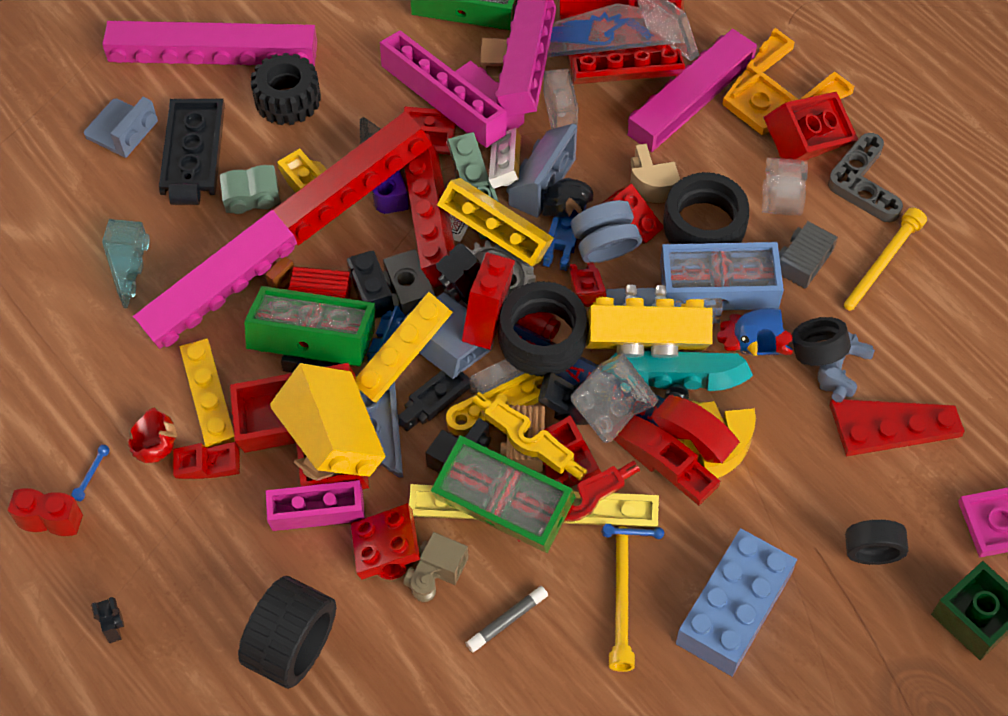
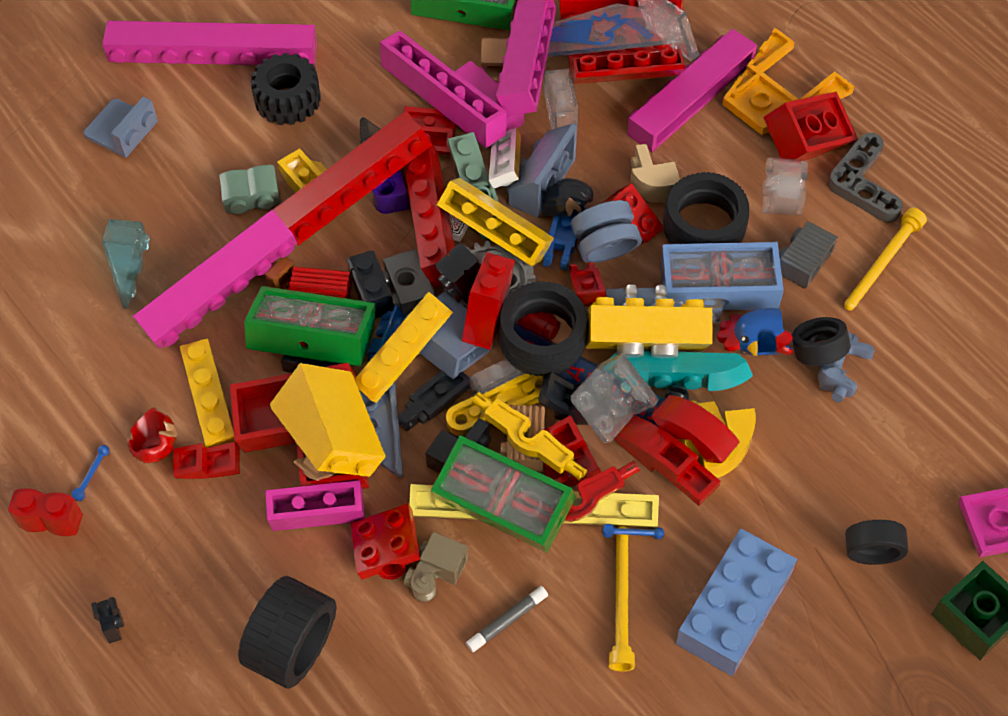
(191, 149): black hinge -> none
(891, 425): red wing -> none

